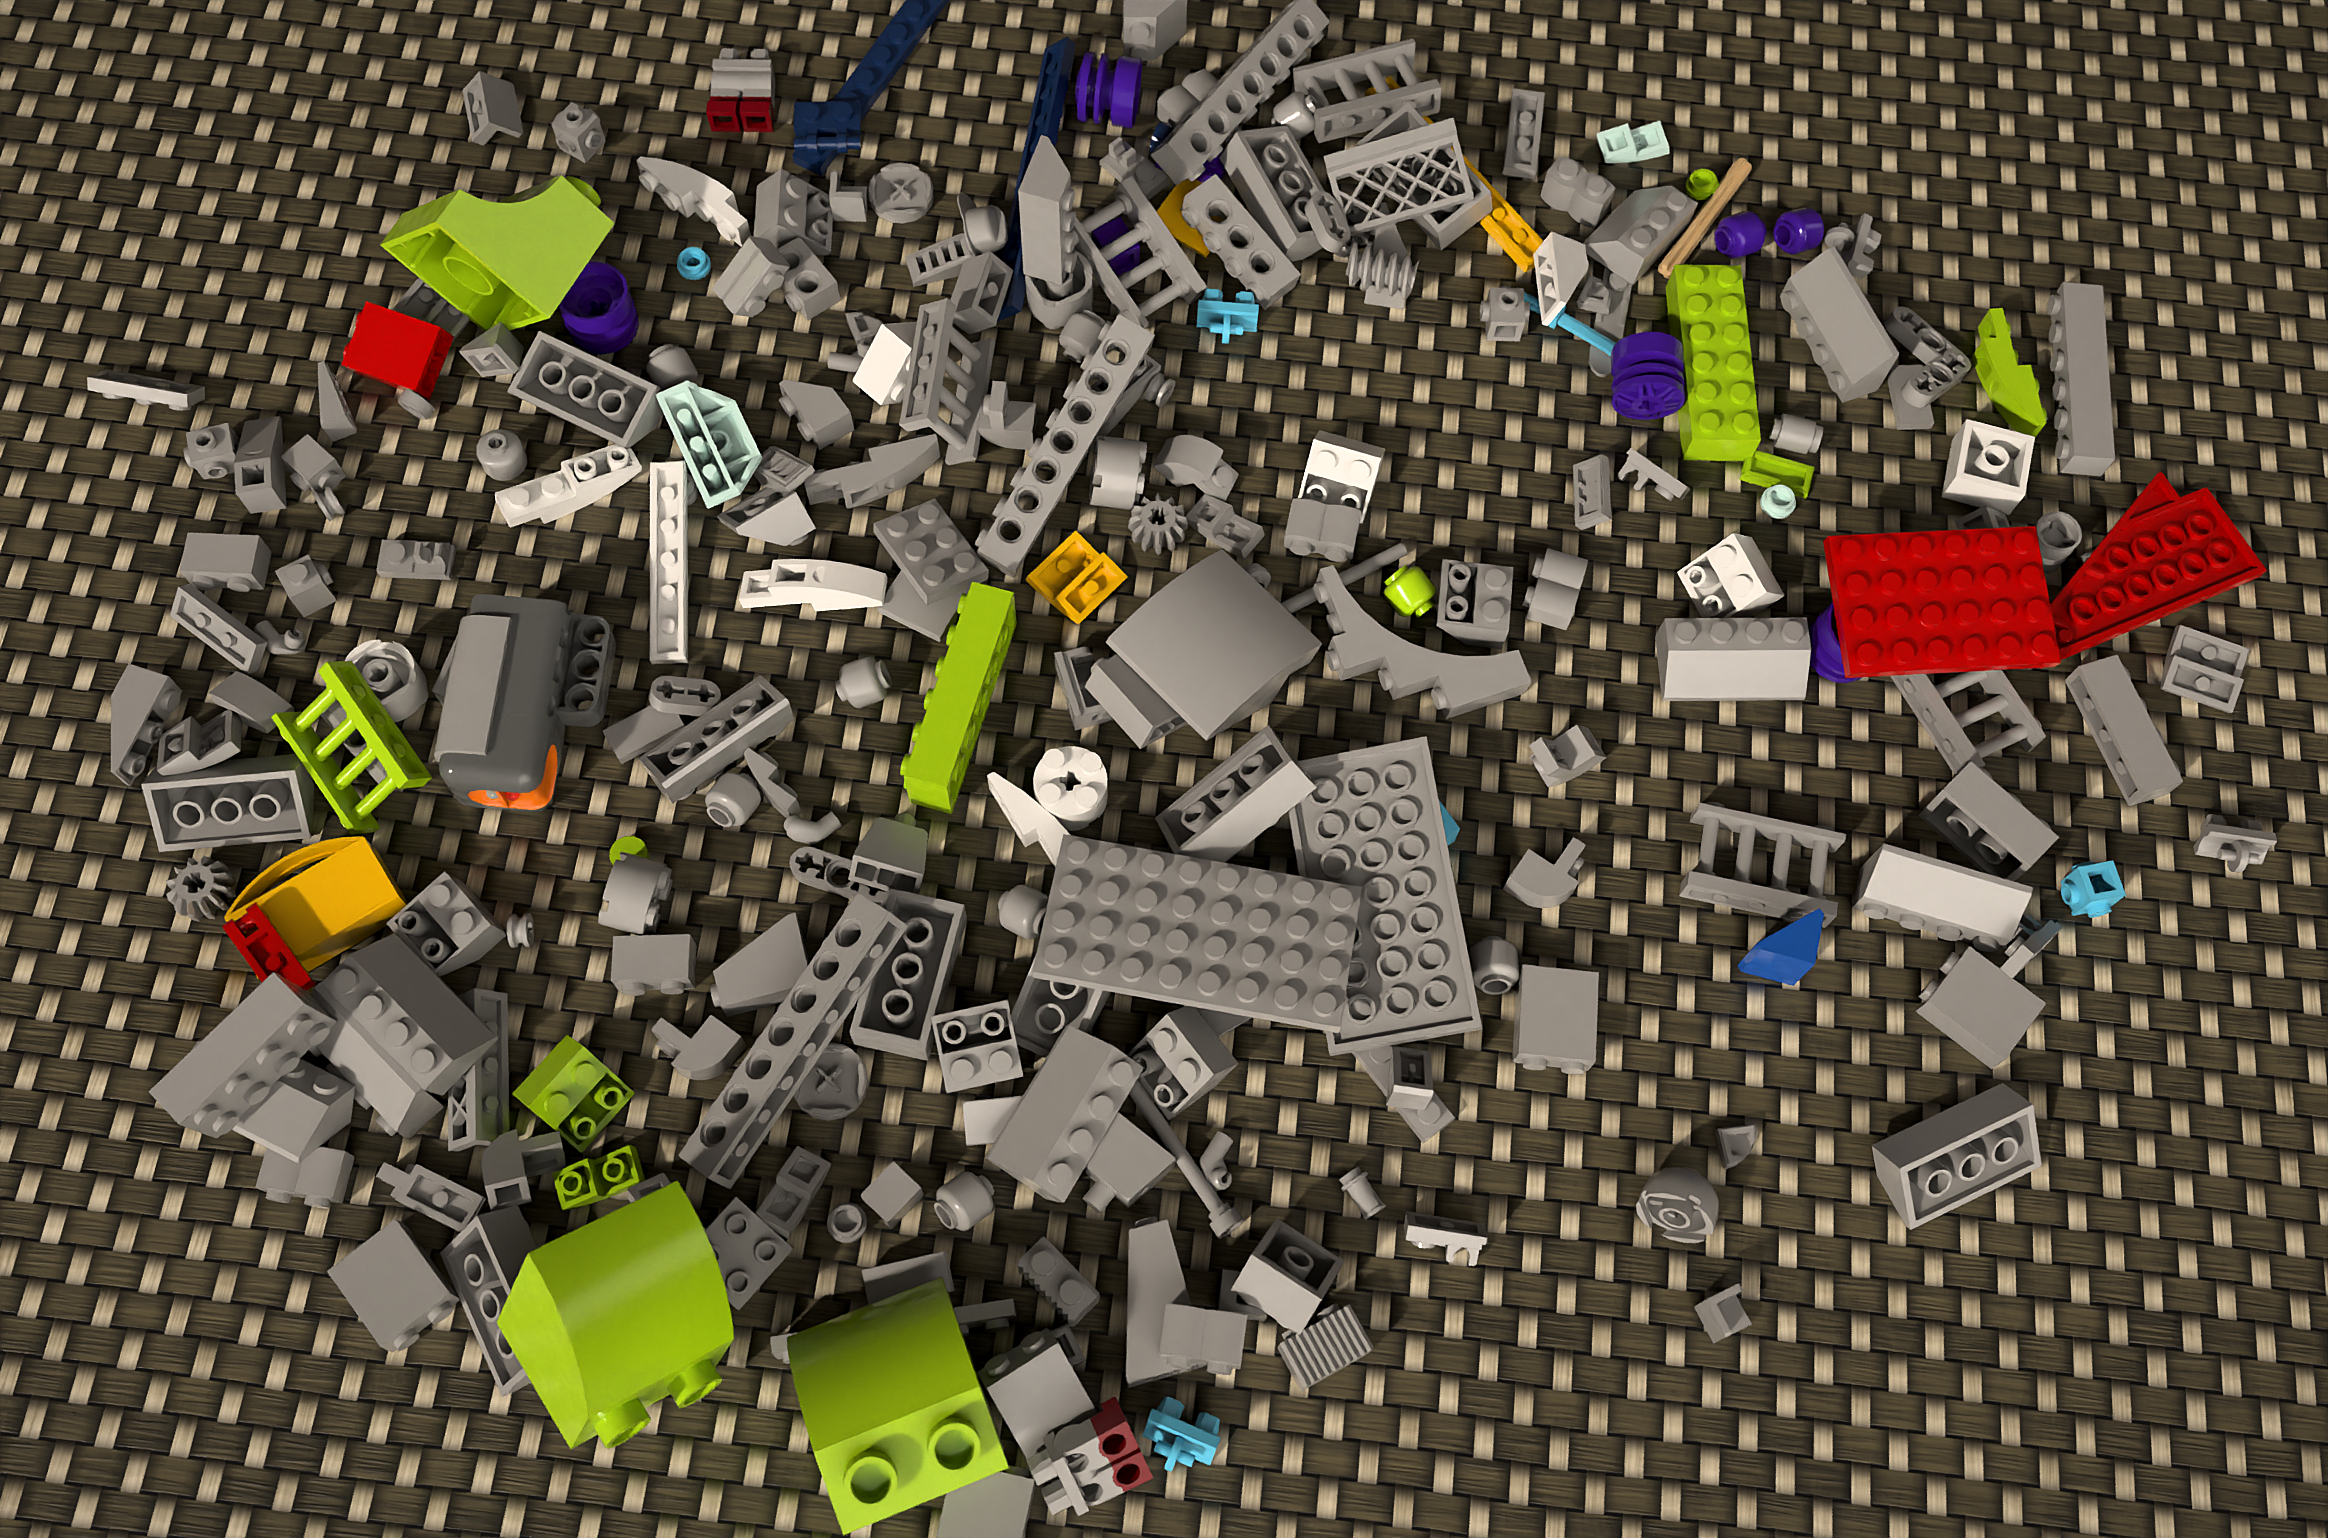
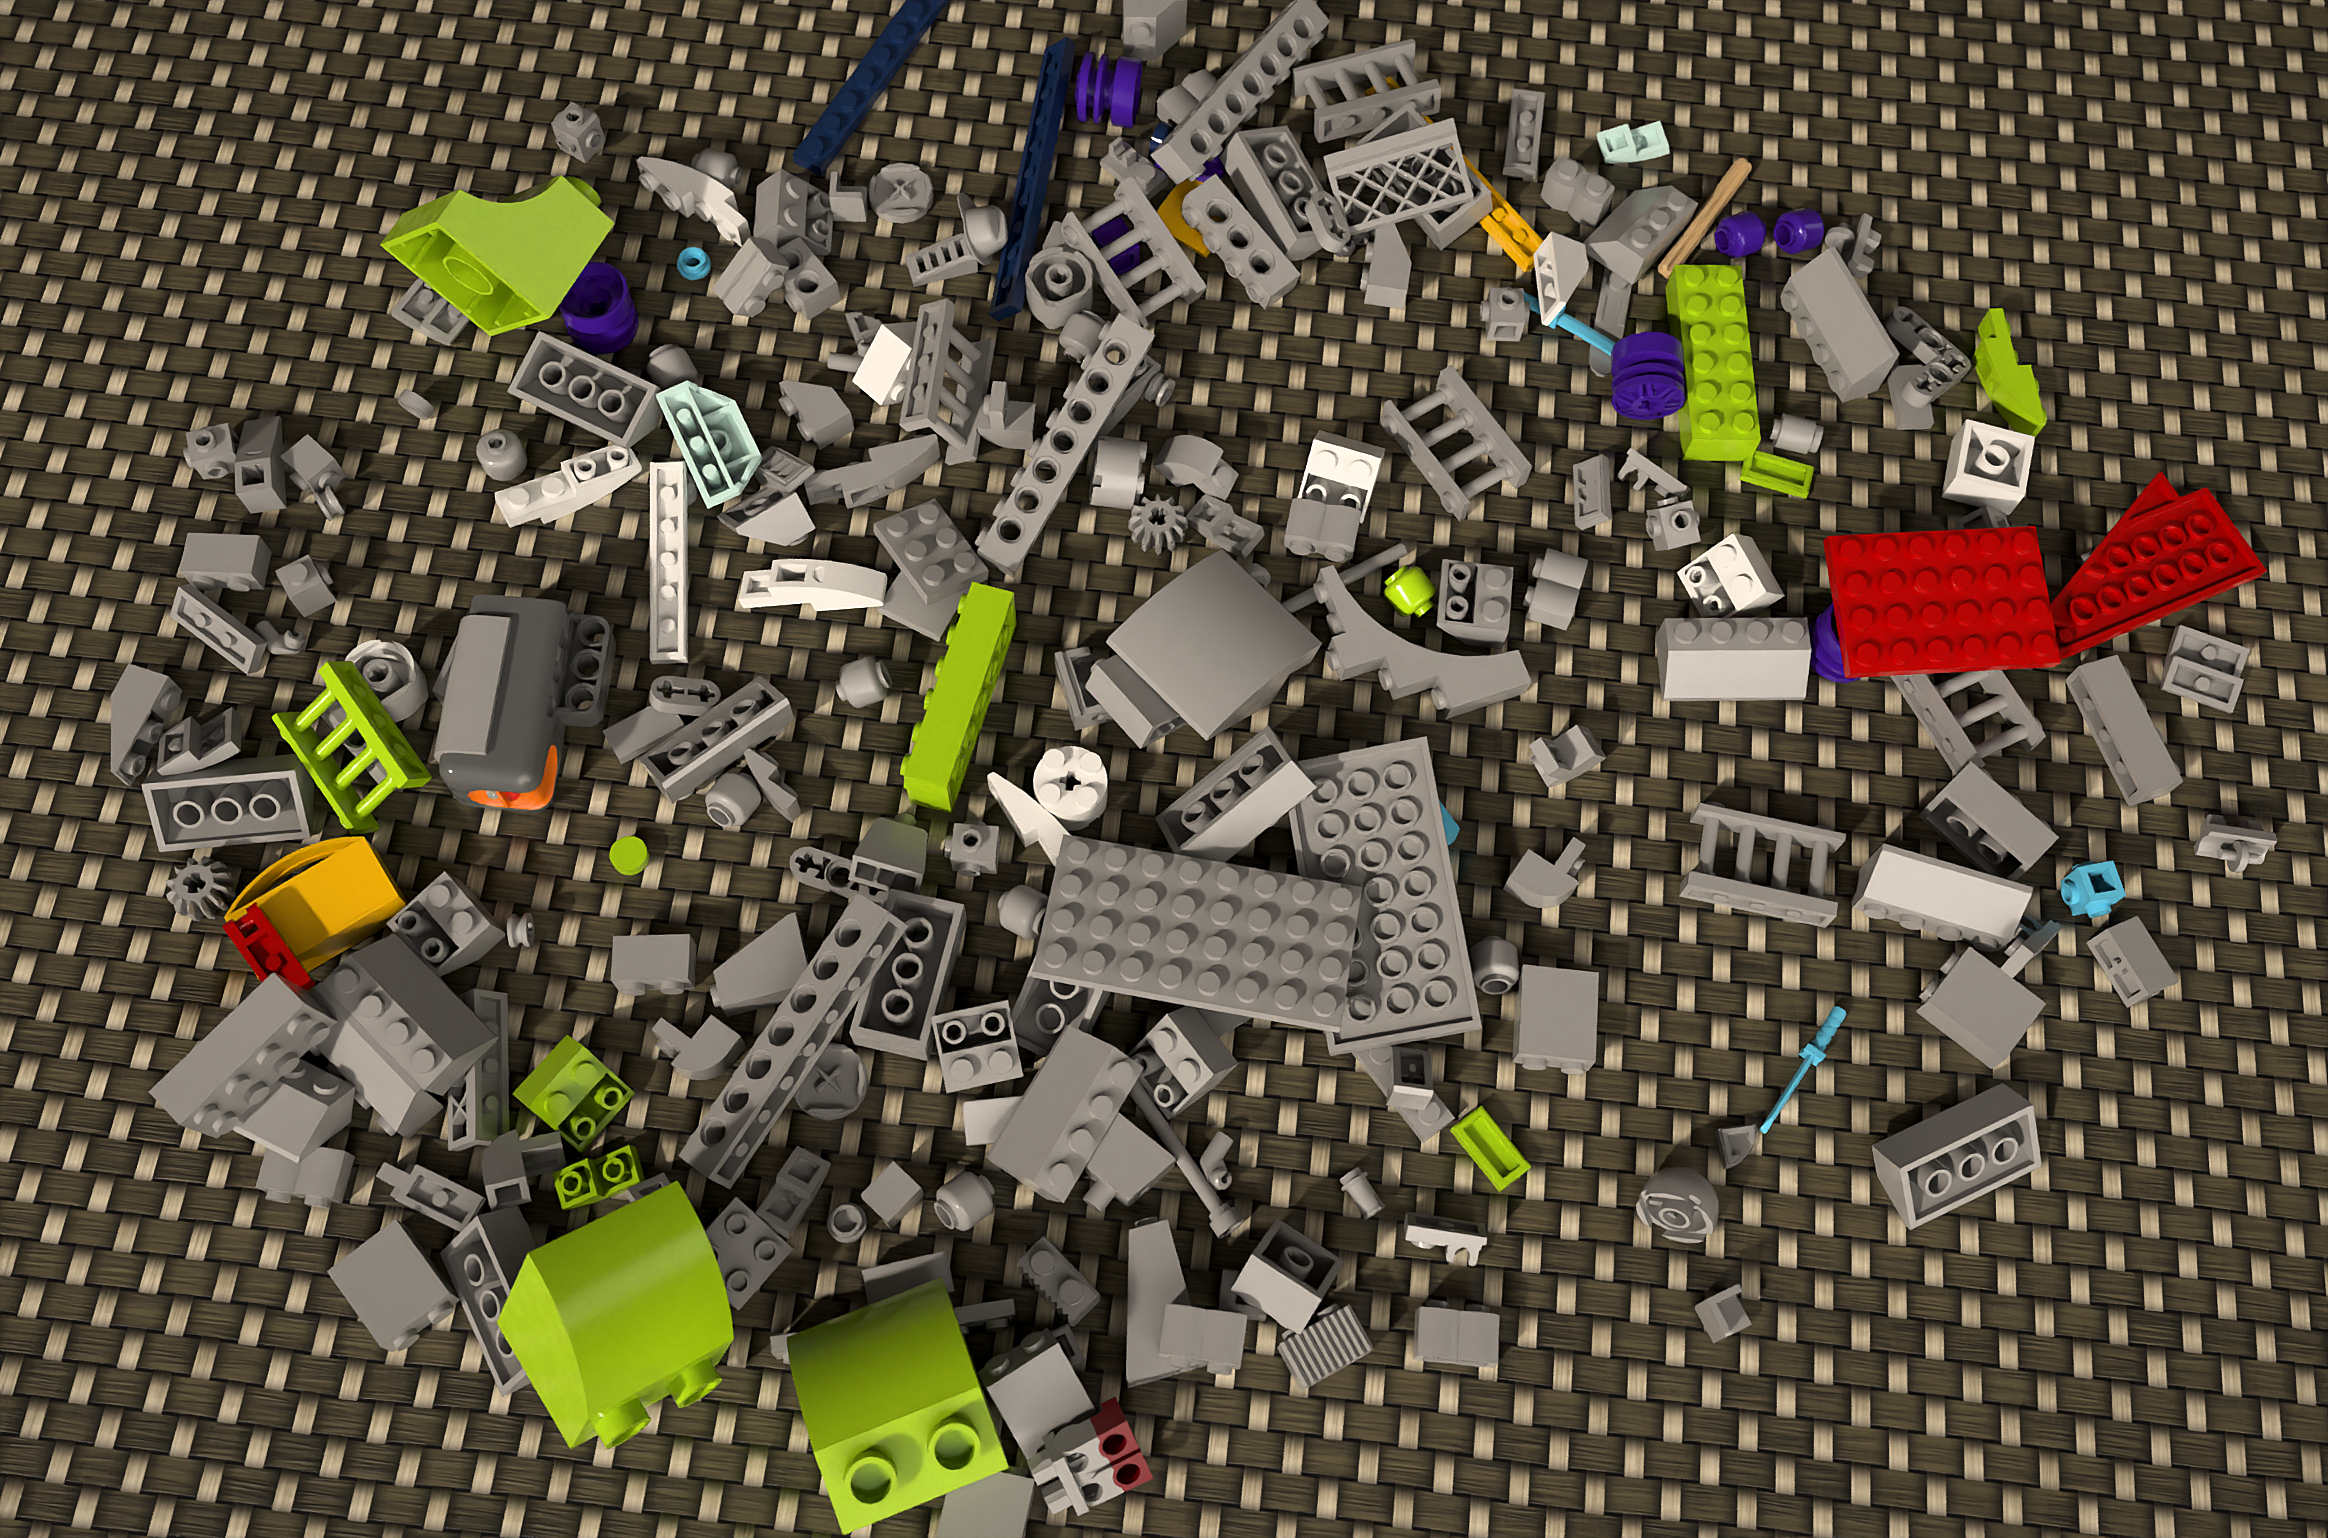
(146, 389): light grey plate -> none
(250, 700): light grey slope -> none
(334, 410): light grey slope -> none
(397, 349): red brick -> none
(416, 559): light grey plate -> none
(491, 107): light grey panel -> none
(494, 352): light grey slope -> none
(634, 894): light grey brick -> none
(719, 166): none -> light grey head
(742, 90): hips -> none
(809, 831): light grey arm -> none
(824, 119): dark blue plate -> none
(973, 848): none -> light grey brick
(980, 292): light grey brick -> none
(1047, 216): light grey slope -> none
(1076, 578): yellow slope -> none
(1181, 1440): medium azure hips -> none
(1227, 316): medium azure hips -> none
(1297, 113): light grey head -> none
(1381, 271): light grey piece -> none
(1456, 1335): none -> light grey brick
(1470, 415): none -> light grey fence
(1490, 1148): none -> lime tile
(1595, 297): light grey tile -> none
(1673, 524): none -> light grey brick
(1701, 184): lime plate -> none
(1778, 501): light aqua plate -> none
(1788, 952): blue slope -> none
(1812, 1054): none -> medium azure sword
(2057, 538): light grey wheel -> none
(2081, 379): light grey brick -> none
(2132, 961): none -> light grey hinge

